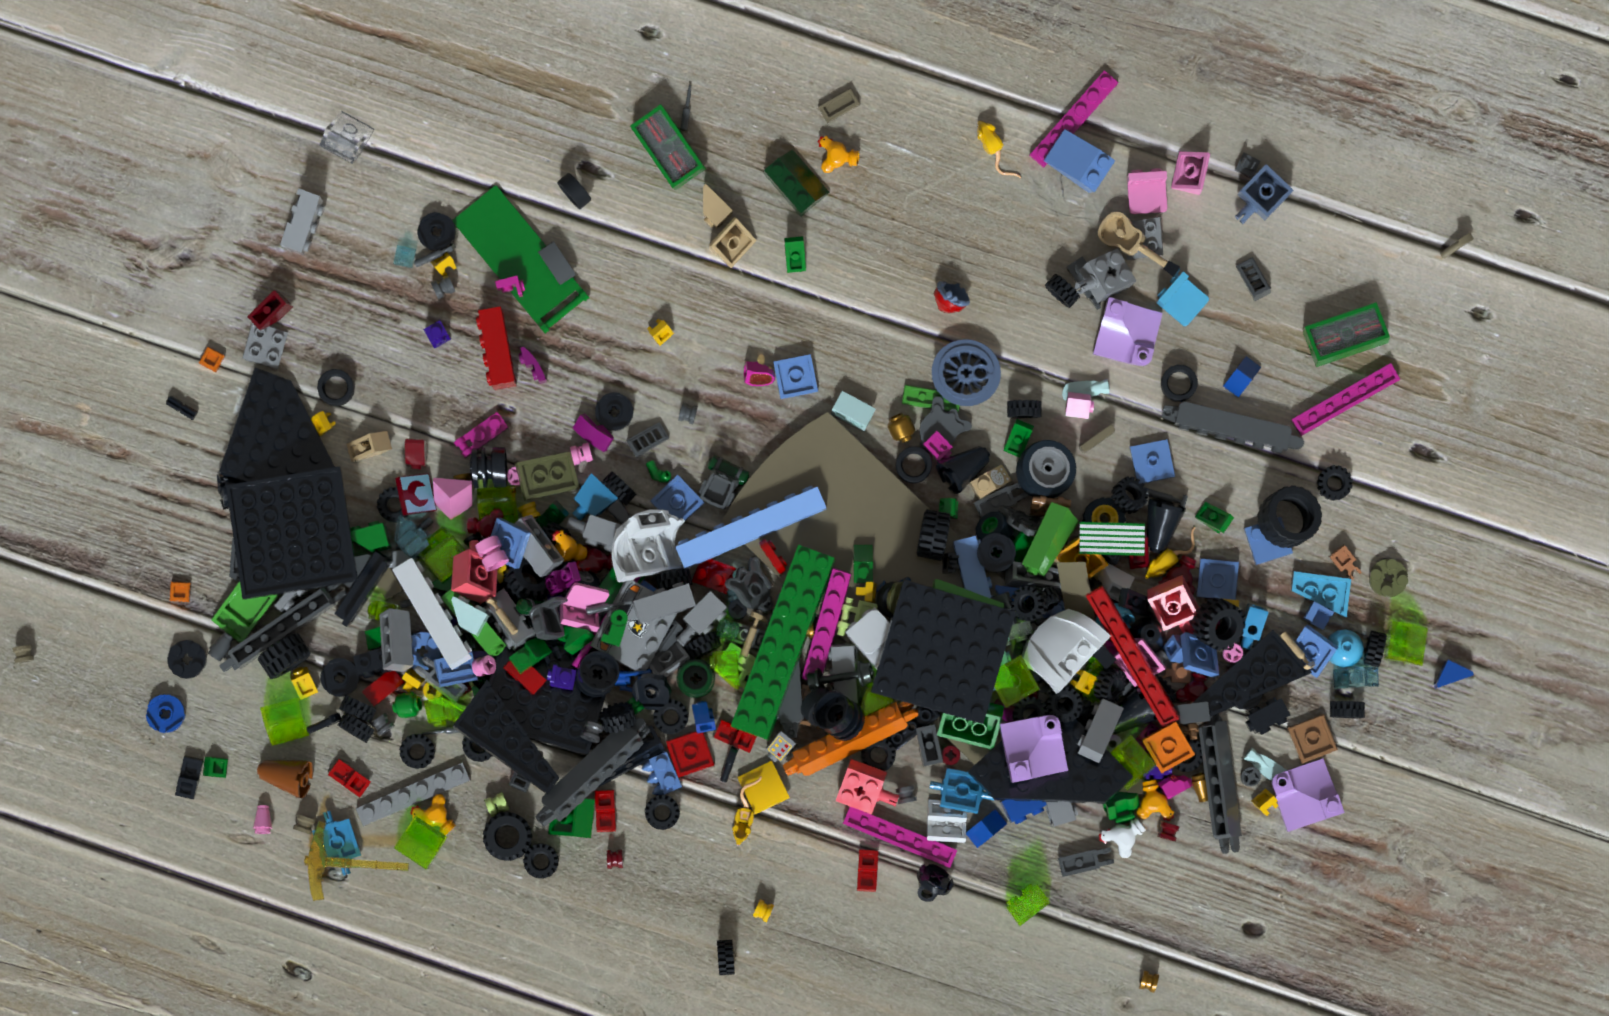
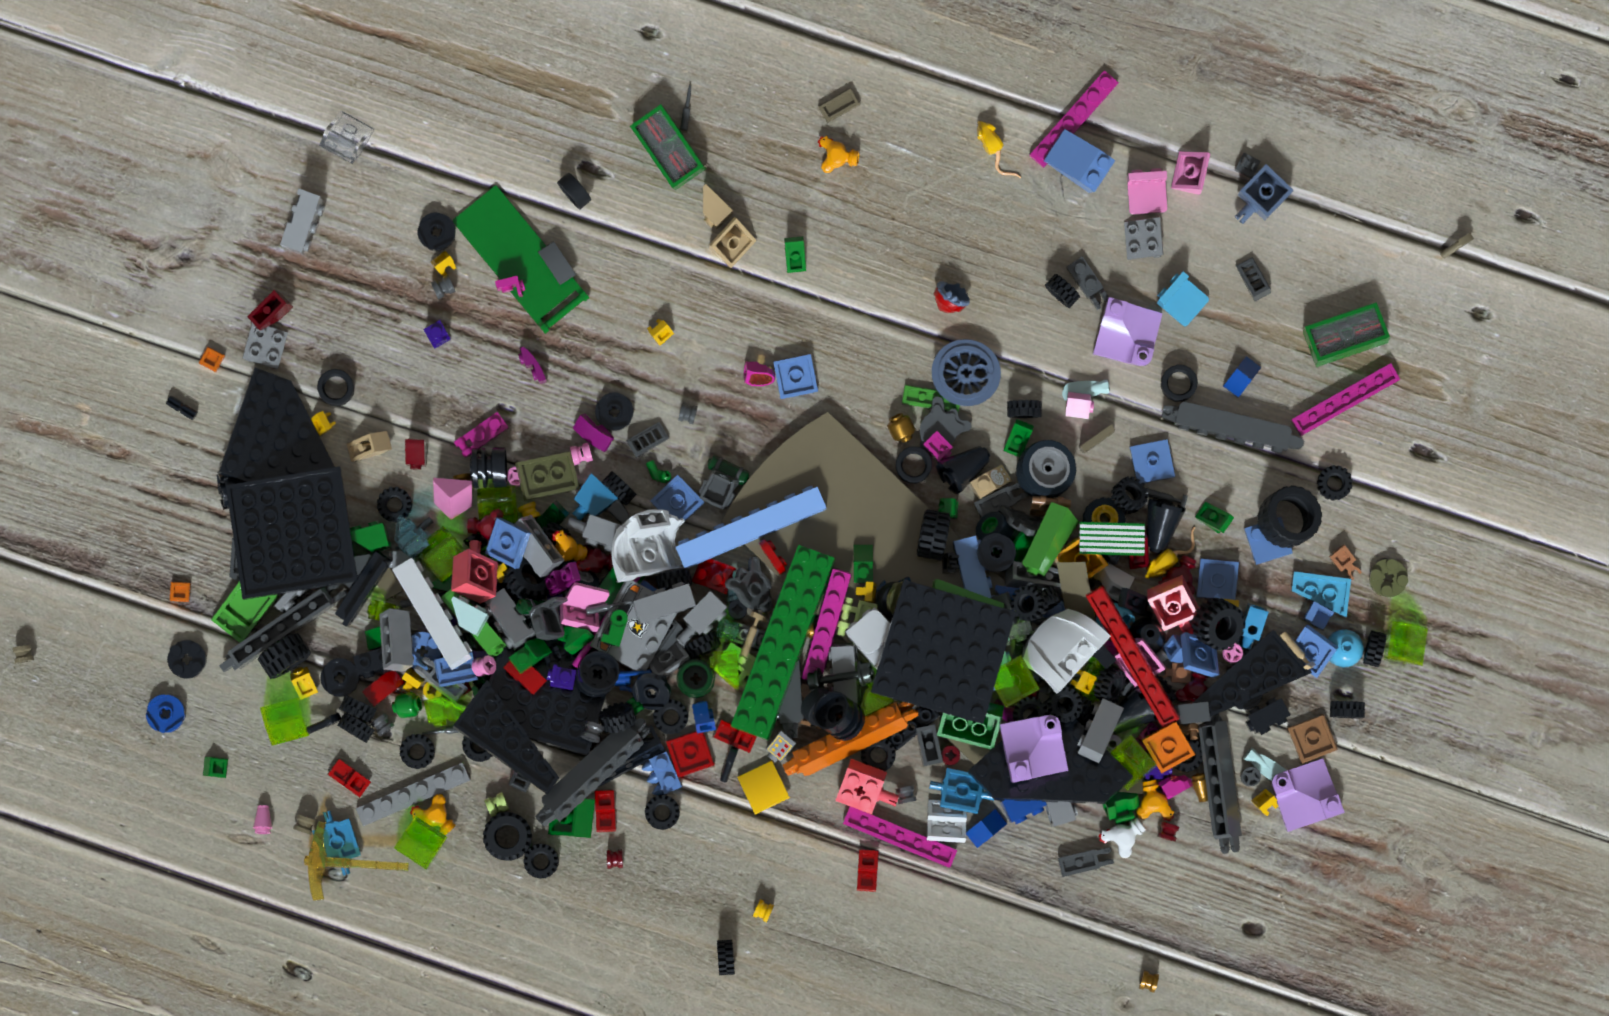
(189, 777): black slope -> none
(221, 646): dark grey cone -> none
(287, 775): dark orange cone -> none
(404, 256): clear light blue tile -> none
(415, 494): tile -> none
(434, 255): dark grey piece -> none
(492, 554): bright pink wheel -> none
(497, 348): red brick -> none
(503, 616): tan piece -> none
(743, 817): yellow animal -> none
(796, 182): dark green slope -> none
(853, 411): light aqua hinge -> none
(934, 880): black tile -> none
(1027, 904): clear neon green slope -> none
(1105, 276): light grey brick -> none
(1118, 232): tan piece -> none
(1356, 677): clear light blue slope -> none
(1451, 673): blue slope -> none

